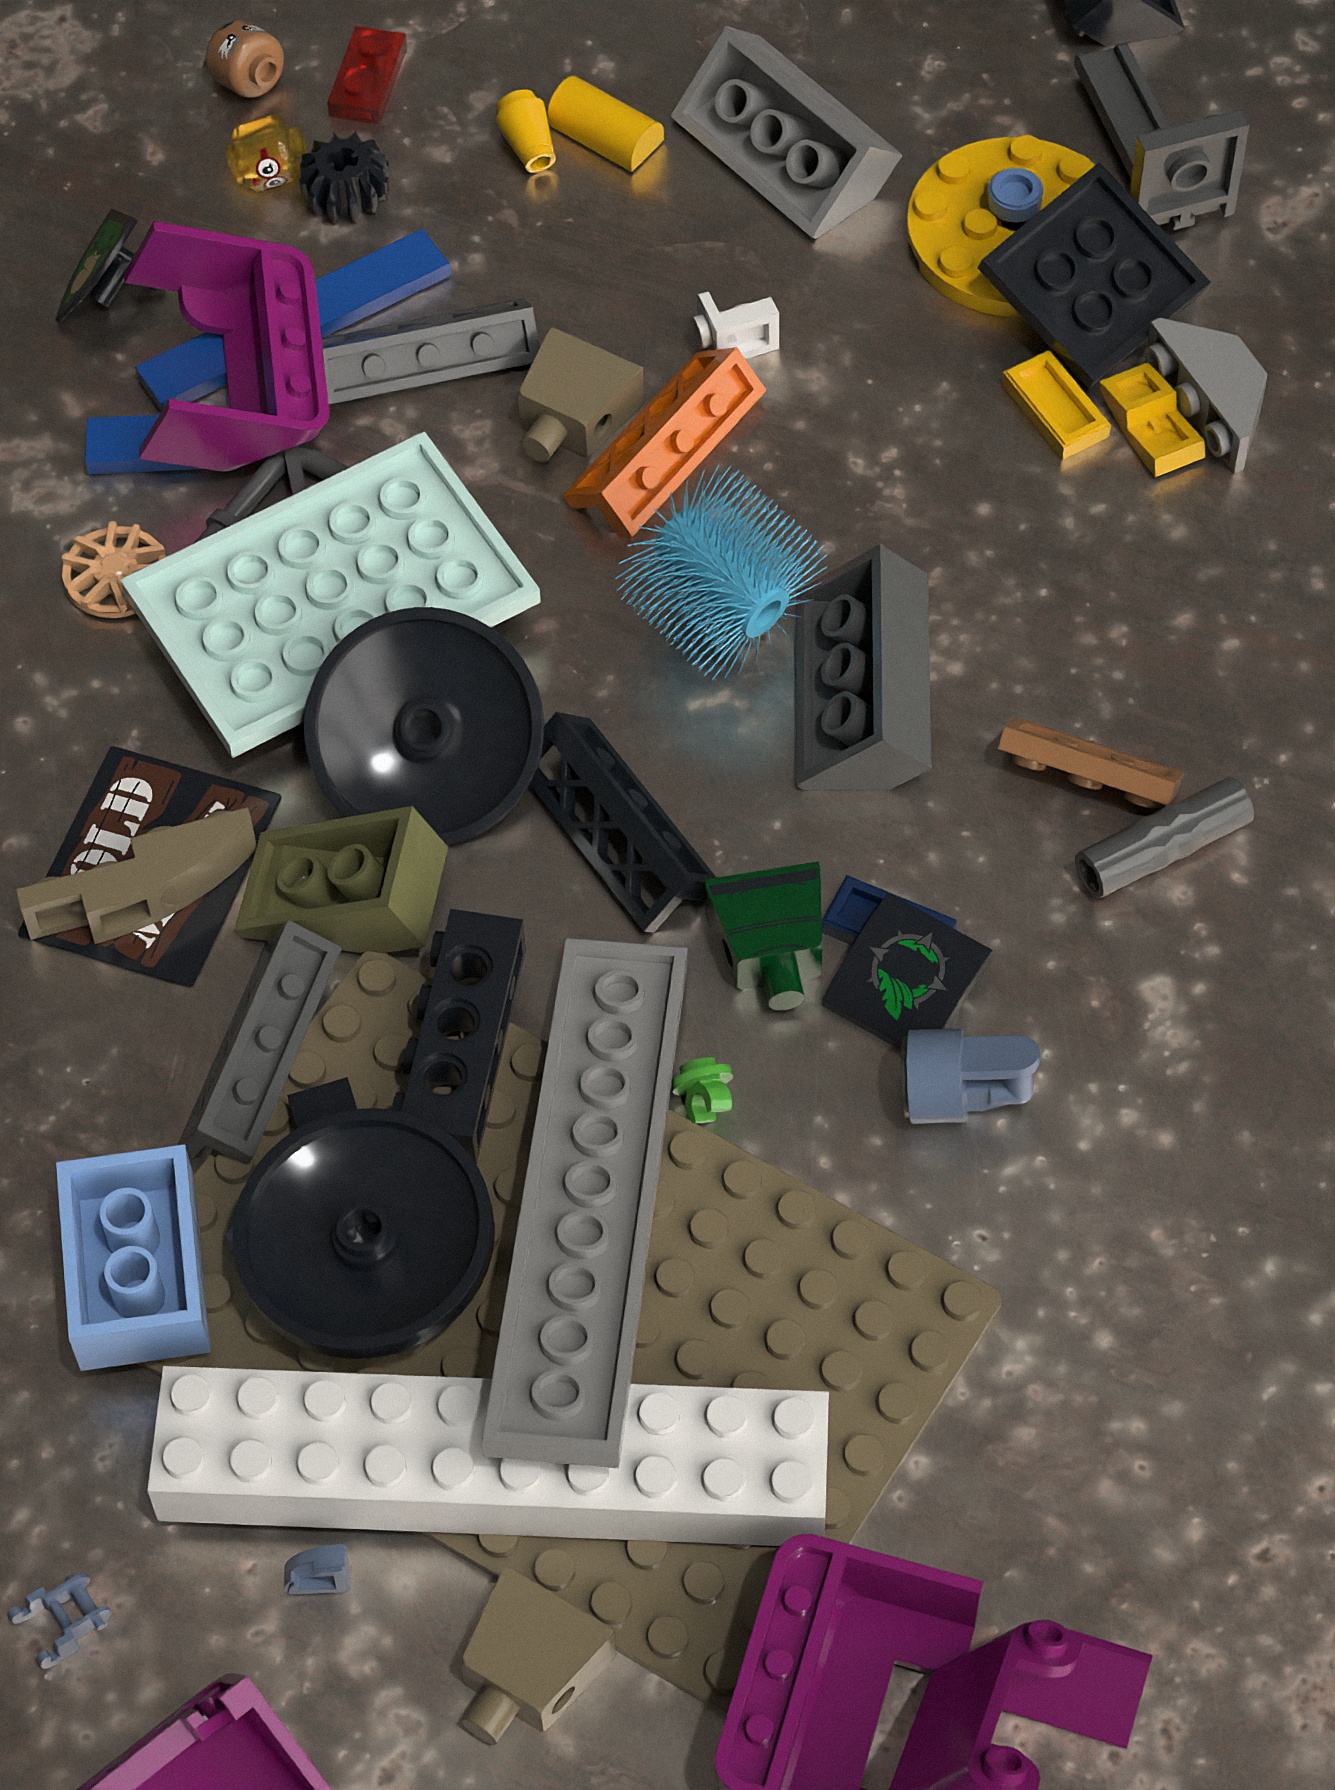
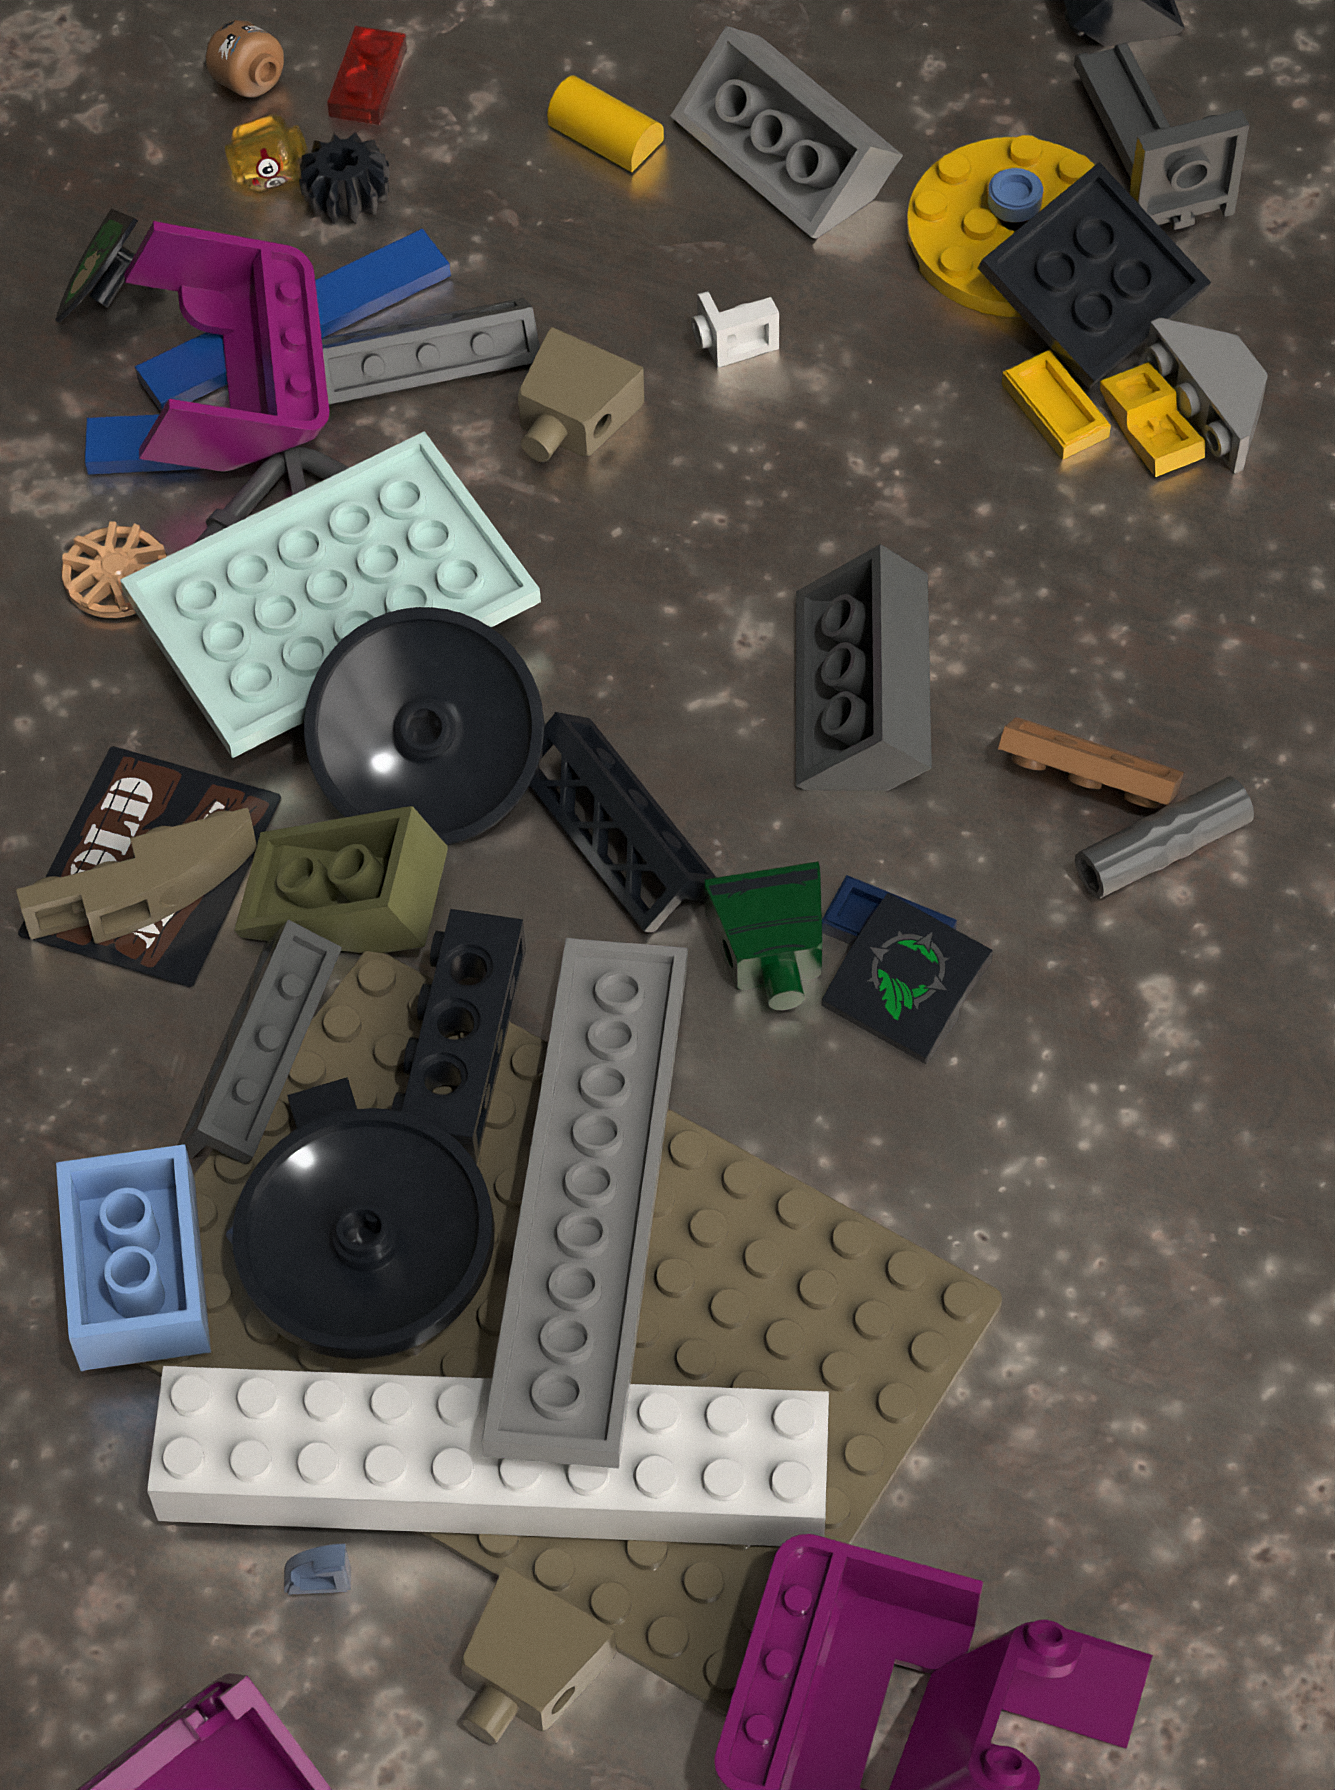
(52, 1601): sand blue piece -> none
(526, 128): yellow cone -> none
(668, 439): orange fence -> none
(705, 1088): bright green plate -> none
(721, 572): medium azure piece -> none
(958, 1074): sand blue piece -> none

